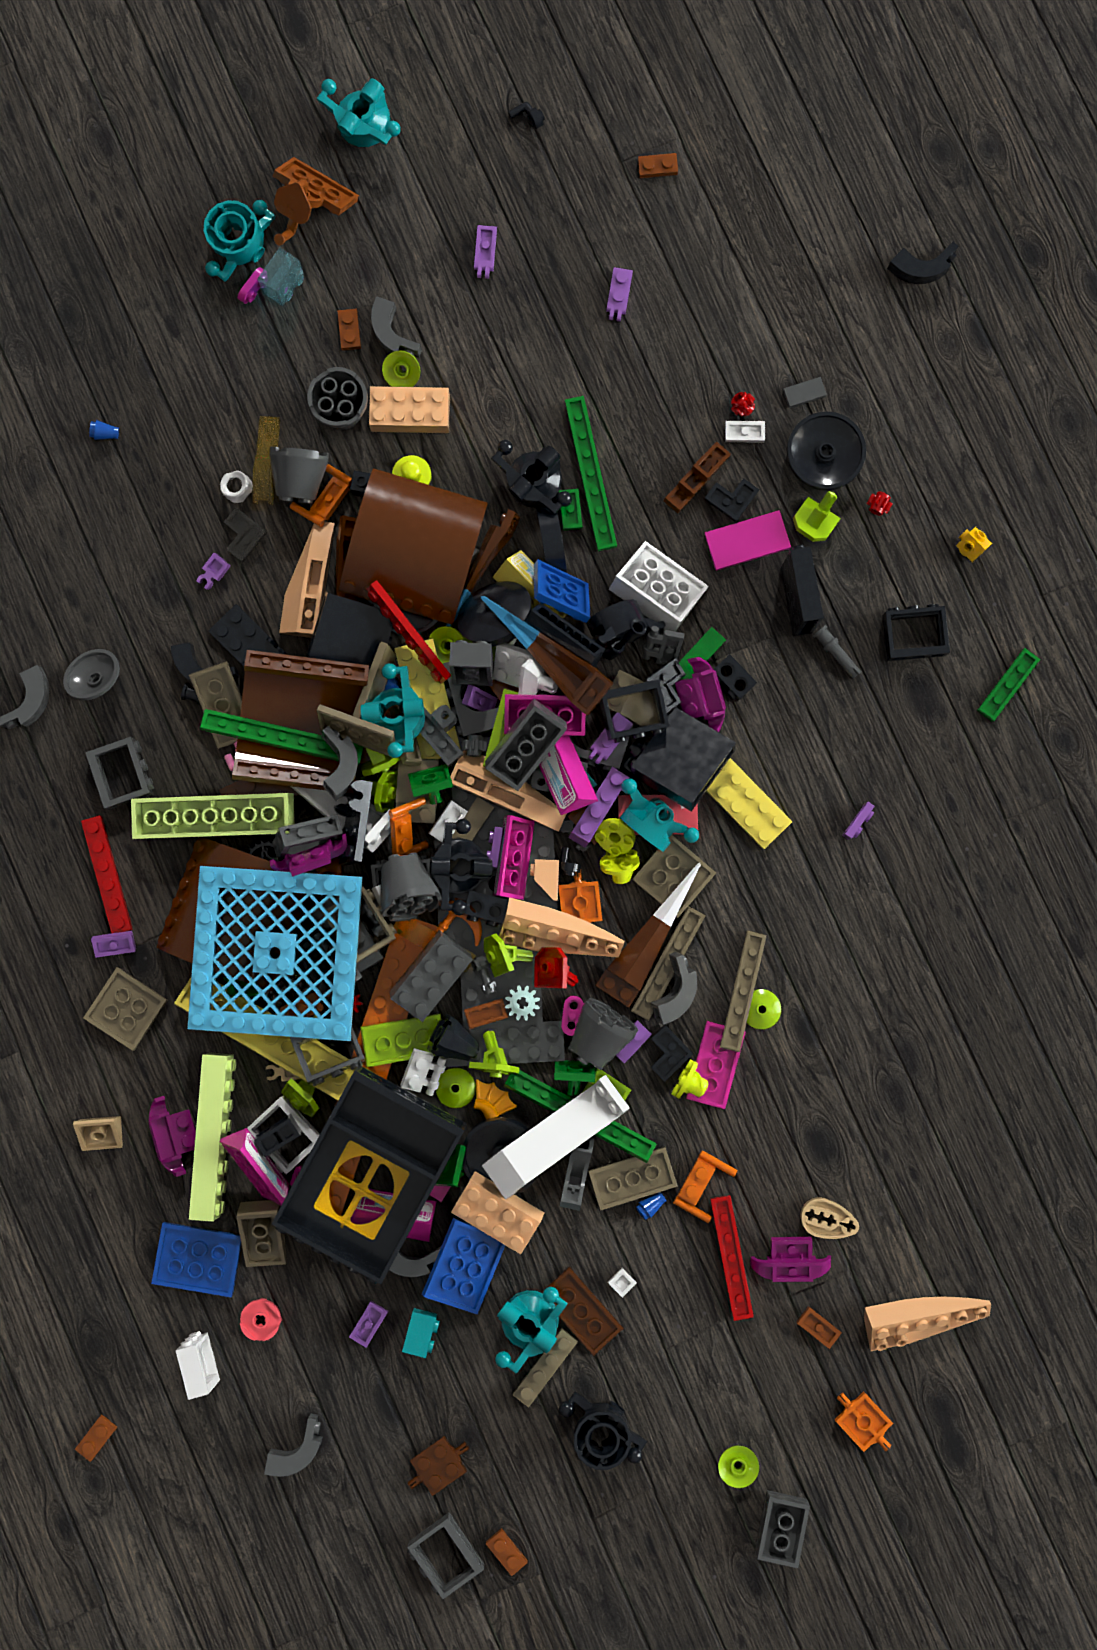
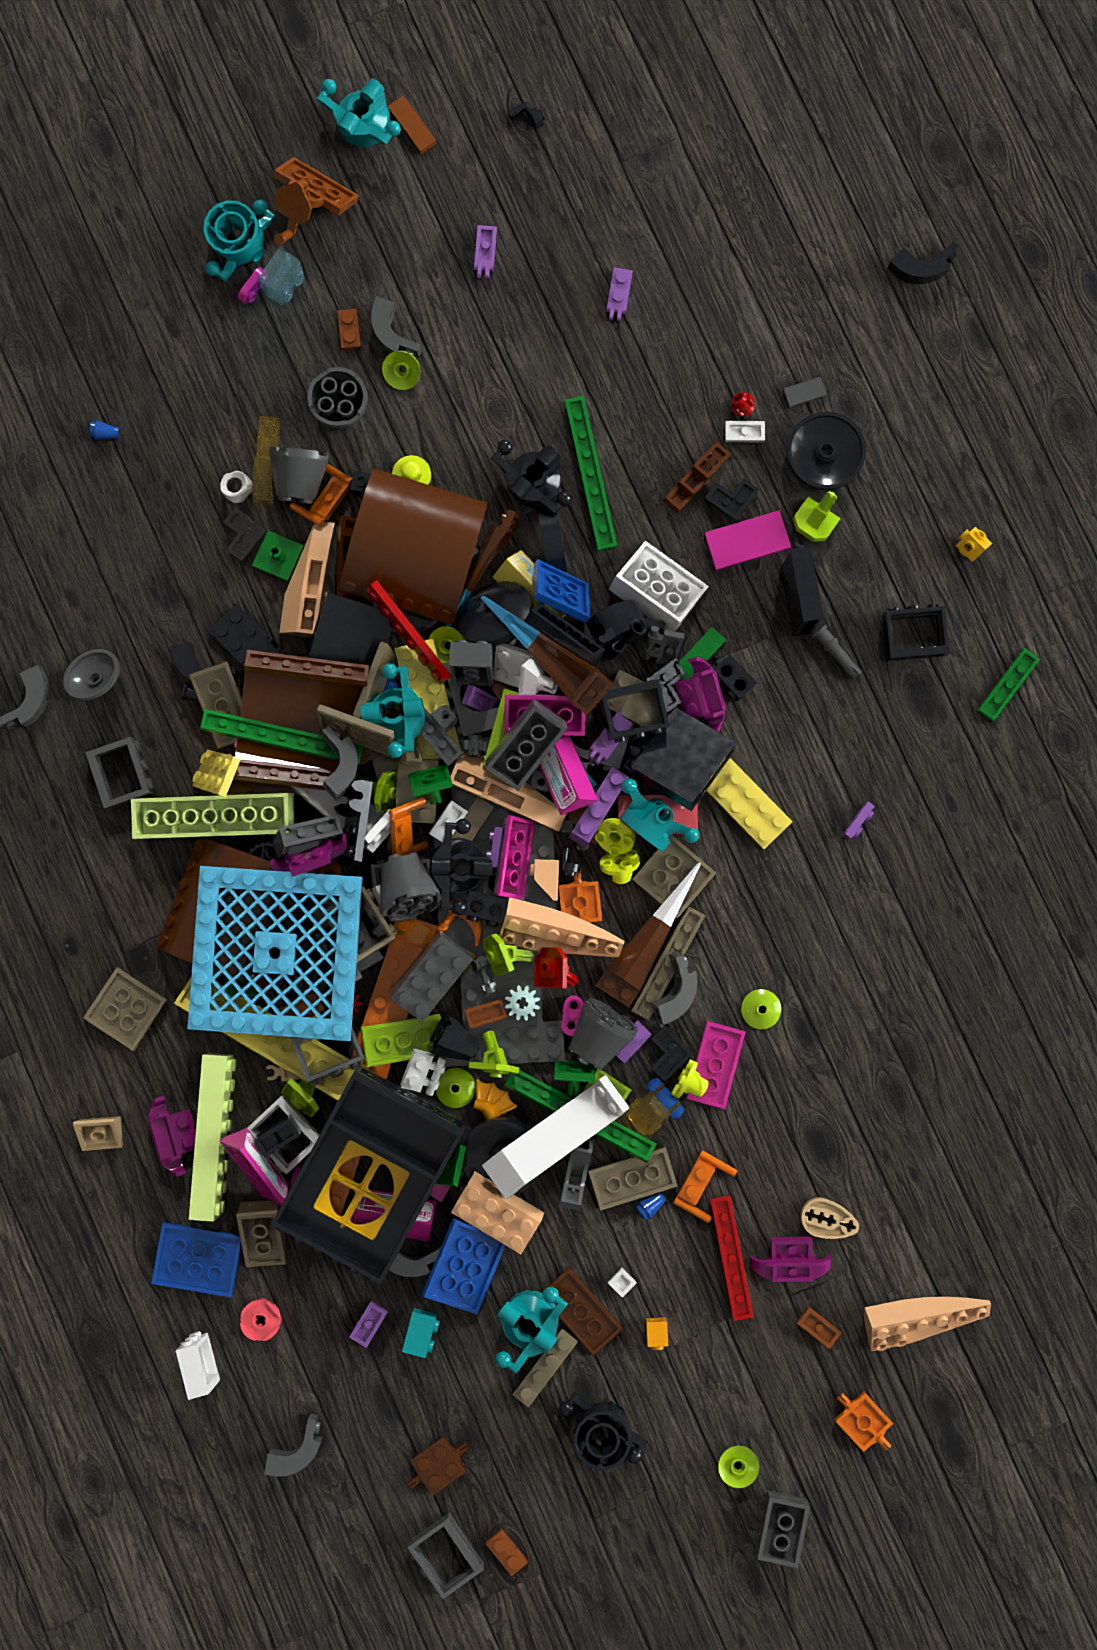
(96, 1438): dark orange plate -> none
(106, 874): red plate -> none
(113, 944): medium lavender plate -> none
(215, 569): medium lavender plate -> none
(215, 772): none -> light yellow plate
(278, 556): none -> green tile
(378, 764): lime piece -> none
(409, 409): light nougat brick -> none
(412, 124): none -> dark orange tile
(572, 513): green plate -> none
(654, 1108): none -> clear yellow piece
(656, 1333): none -> light orange brick
(657, 165): dark orange plate -> none
(743, 991): dark tan tile -> none
(879, 503): red gear -> none

